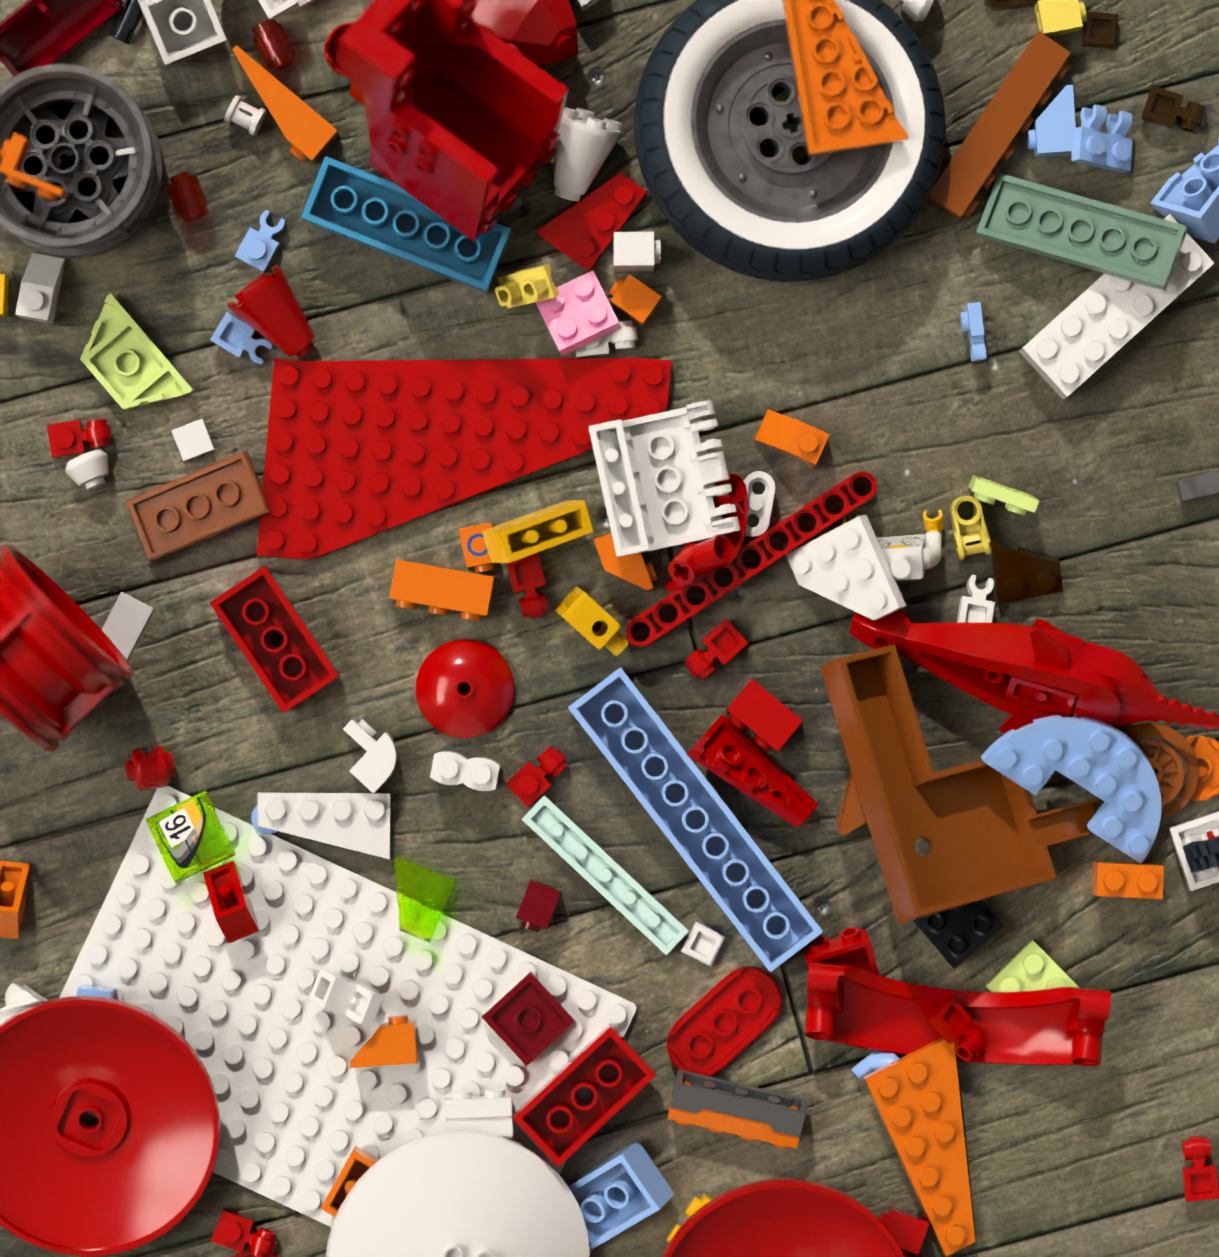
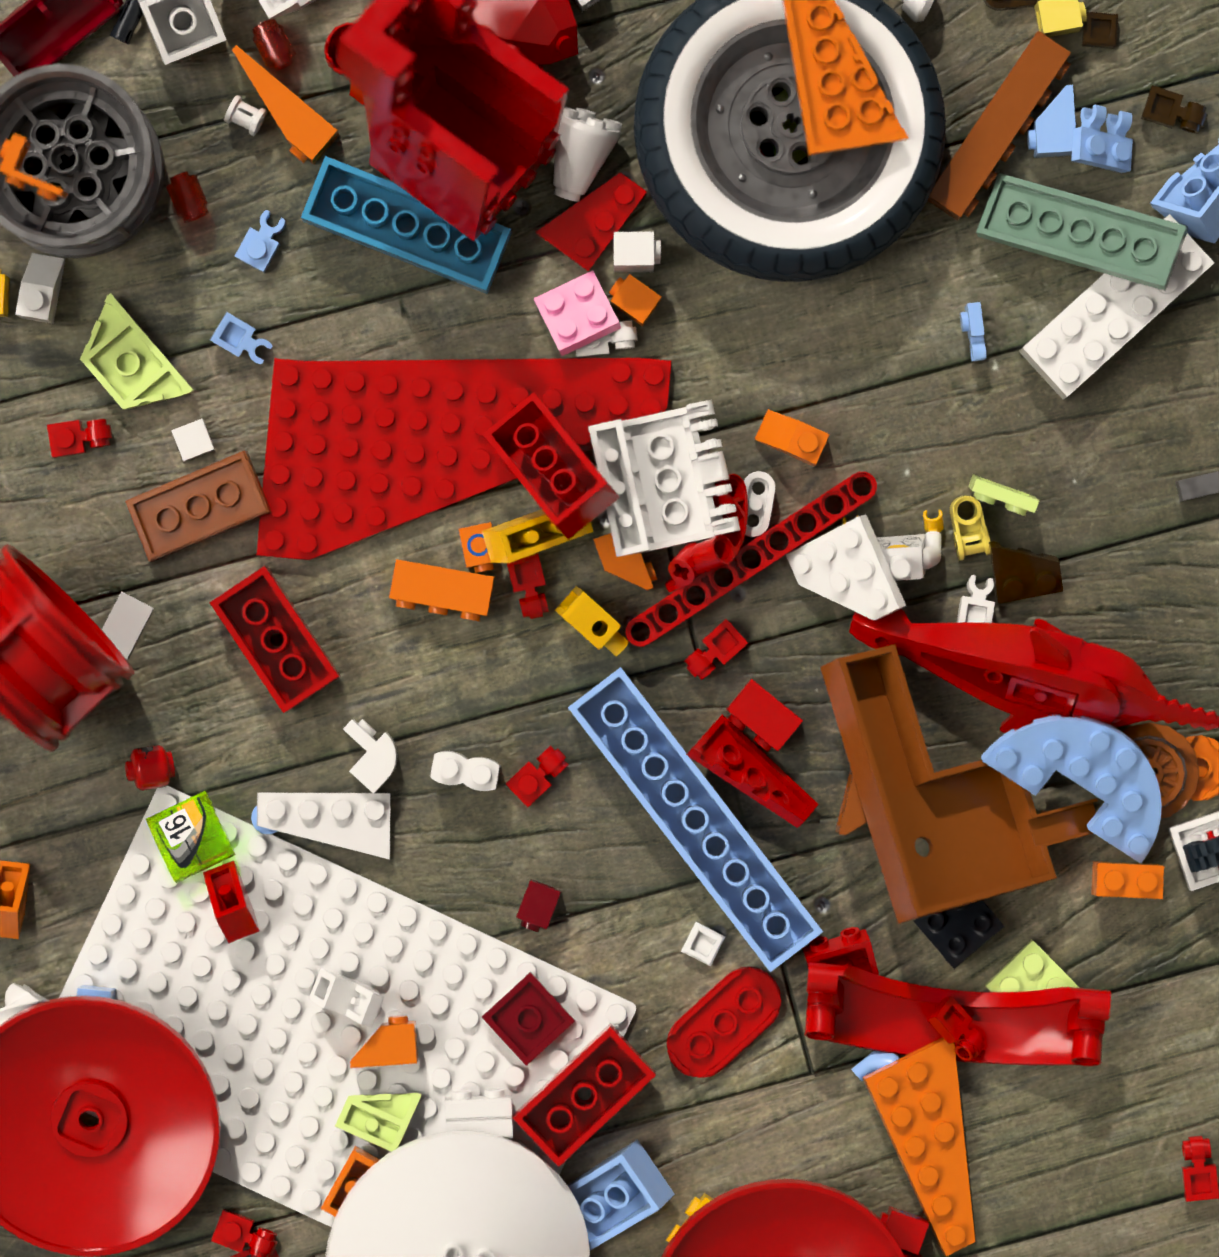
(89, 469): white cone -> none
(275, 313): red cone -> none
(378, 1117): none -> yellowish green wing
(420, 898): clear neon green wing -> none
(489, 693): red dish -> none
(526, 286): light yellow hips -> none
(551, 466): none -> red brick
(605, 875): light aqua plate -> none
(737, 1109): dark grey piece -> none

